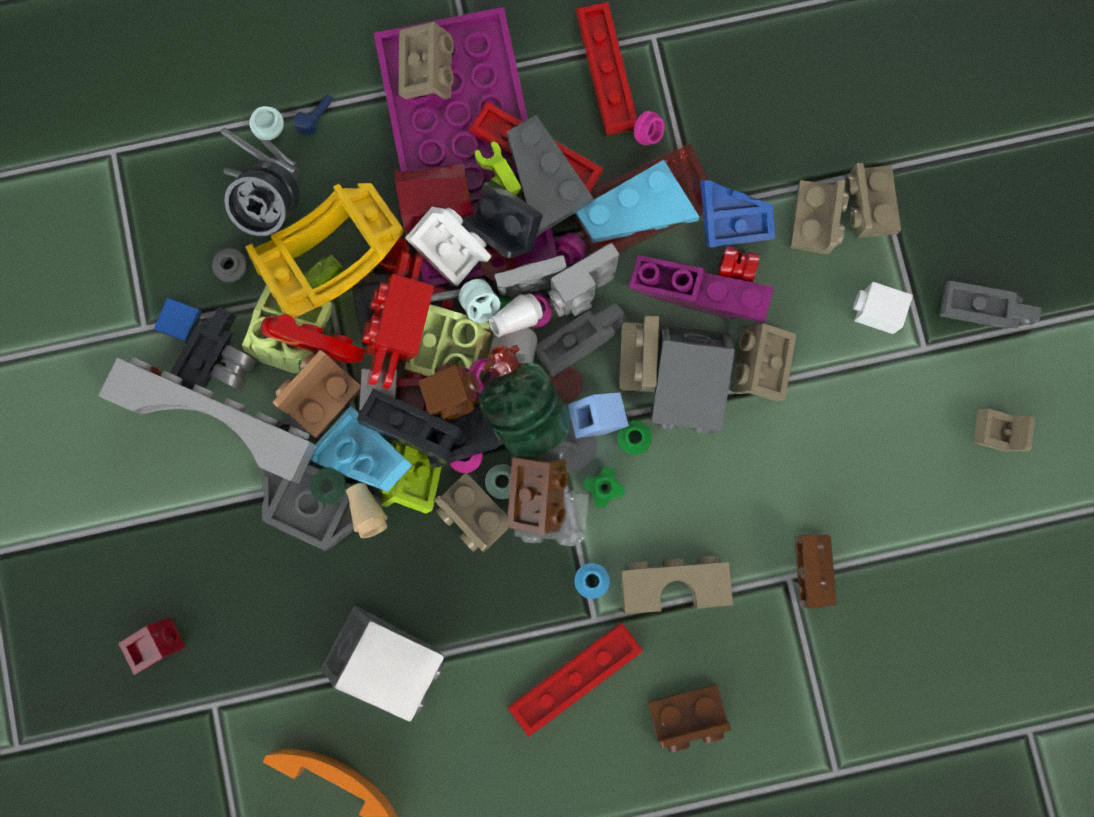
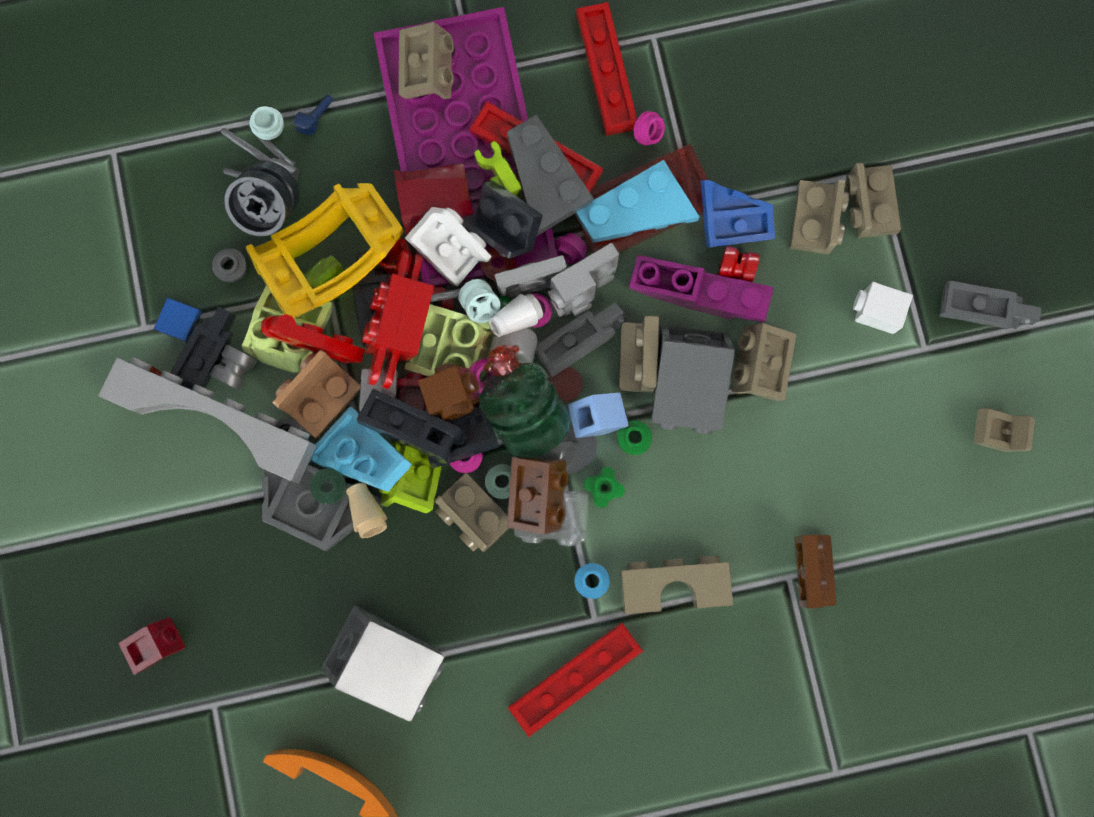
(689, 718): reddish brown bracket -> none

